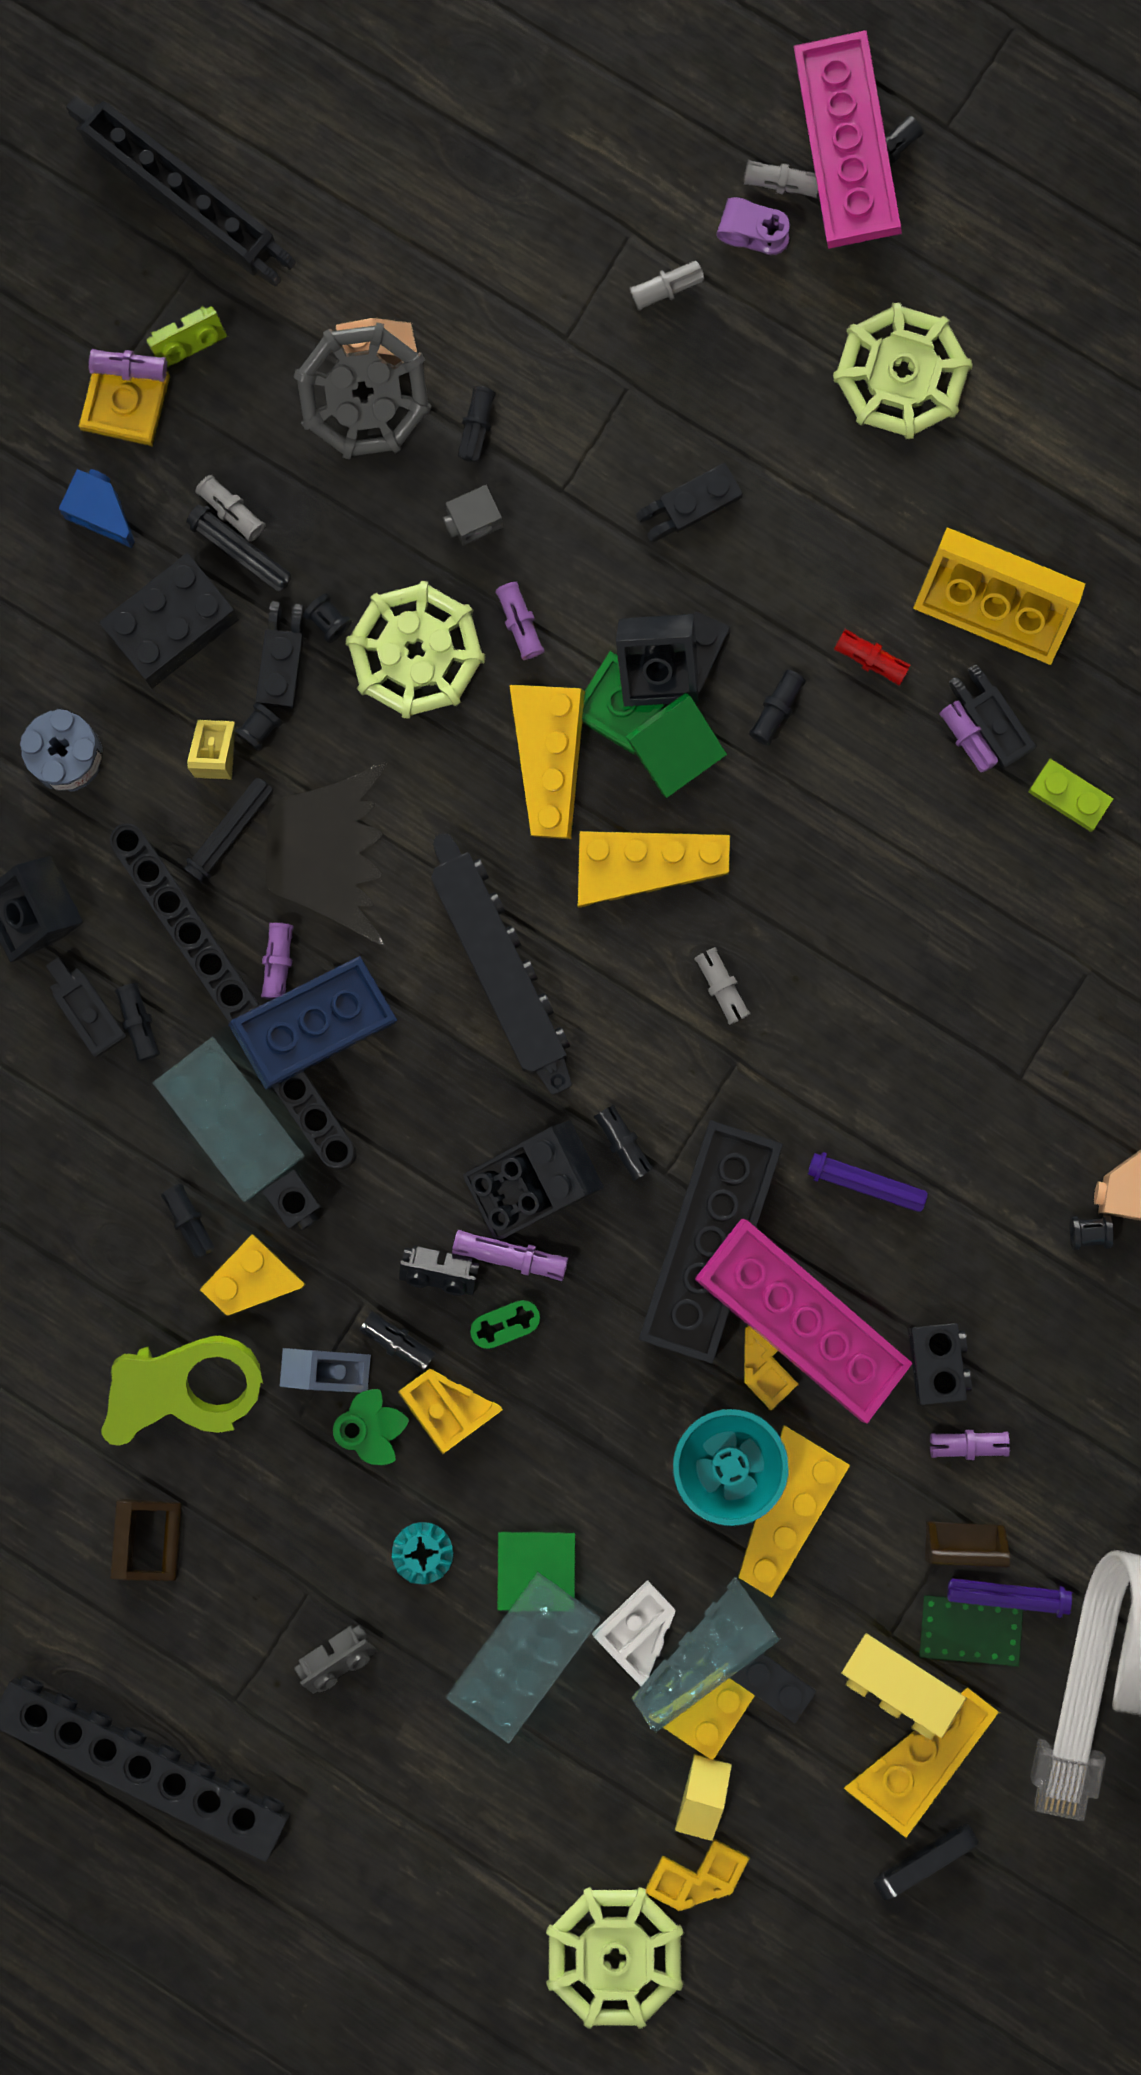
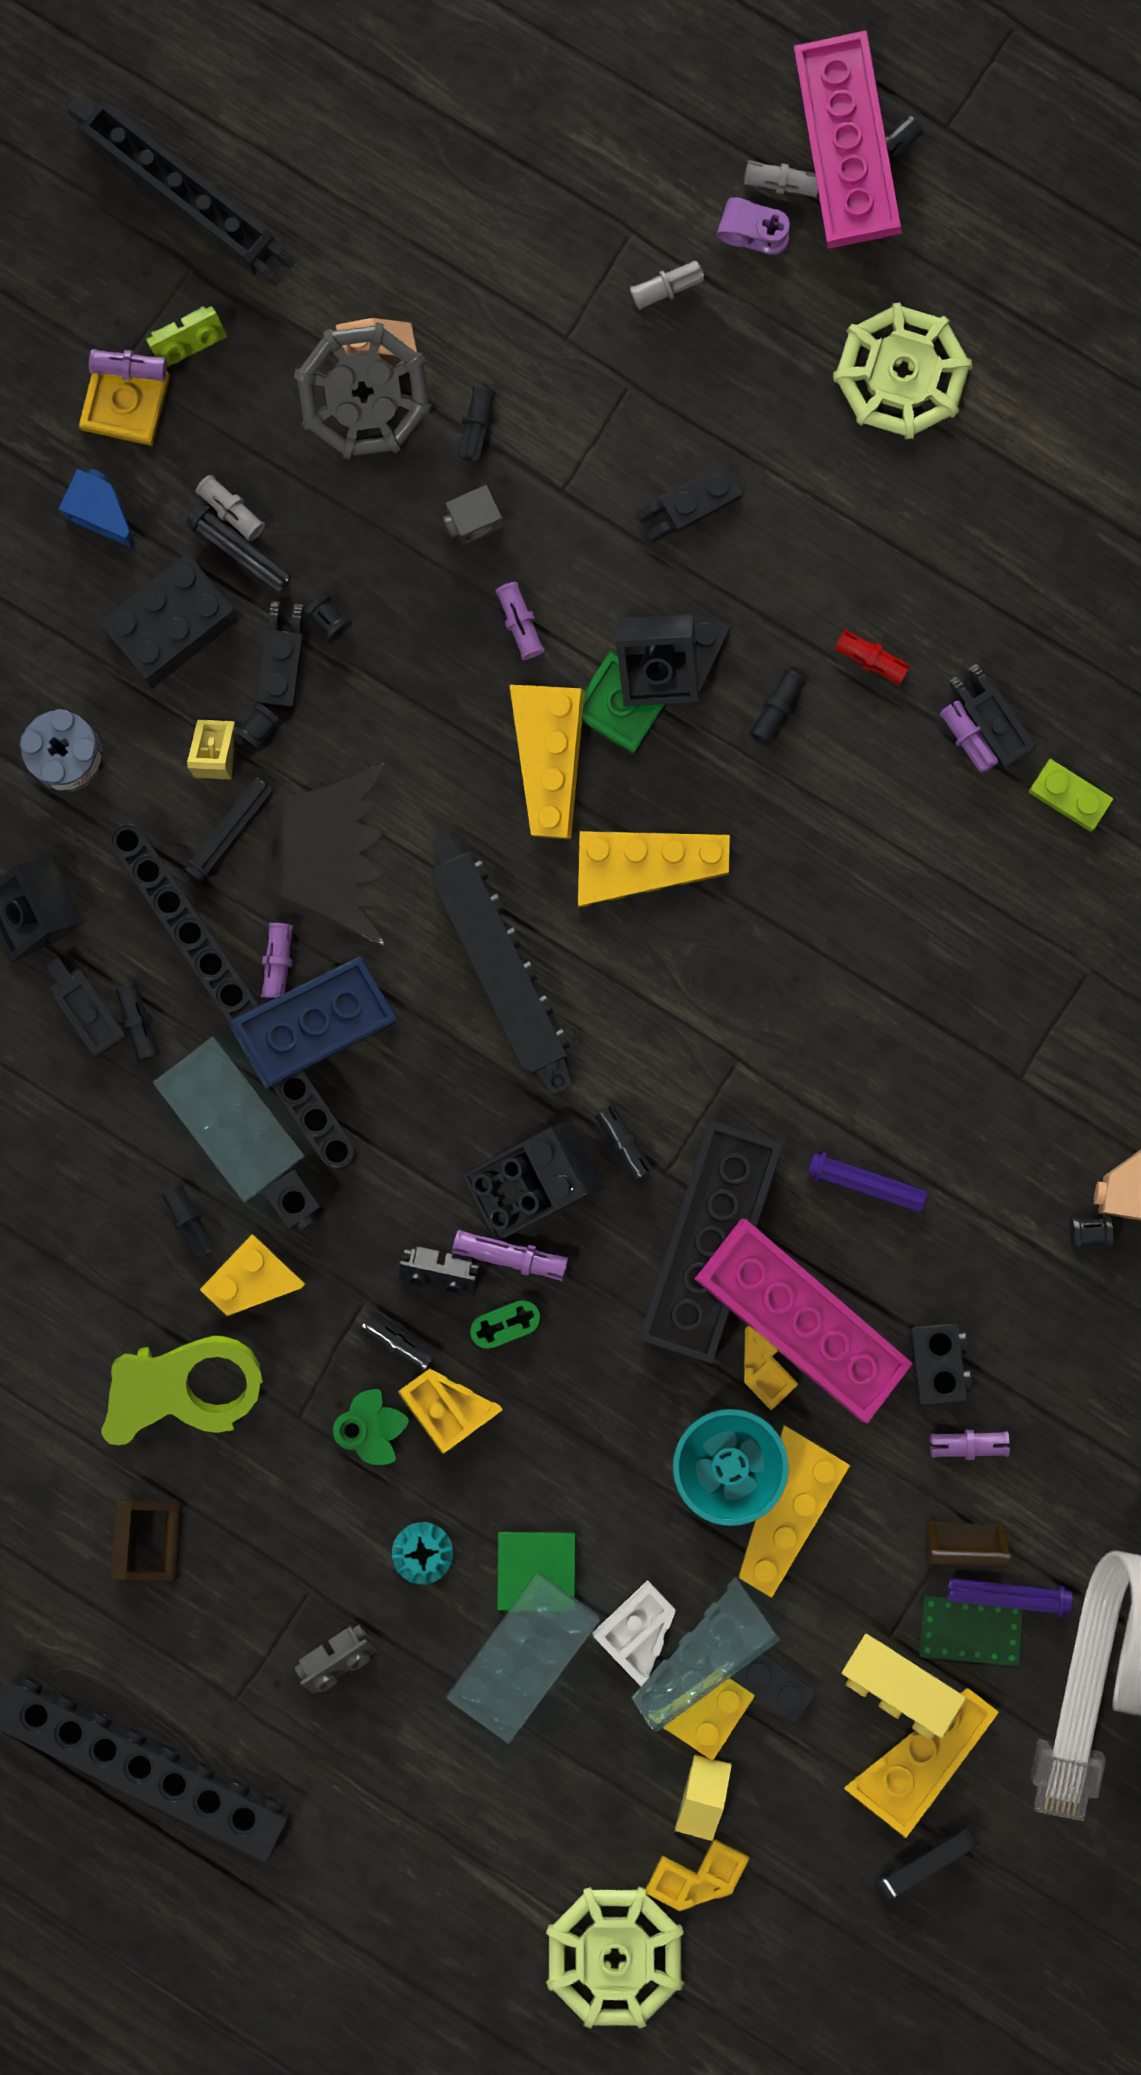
(324, 1370): sand blue slope -> none
(407, 629): yellowish green plate -> none
(676, 745): green tile -> none
(722, 985): light grey pin -> none
(999, 596): yellow slope -> none

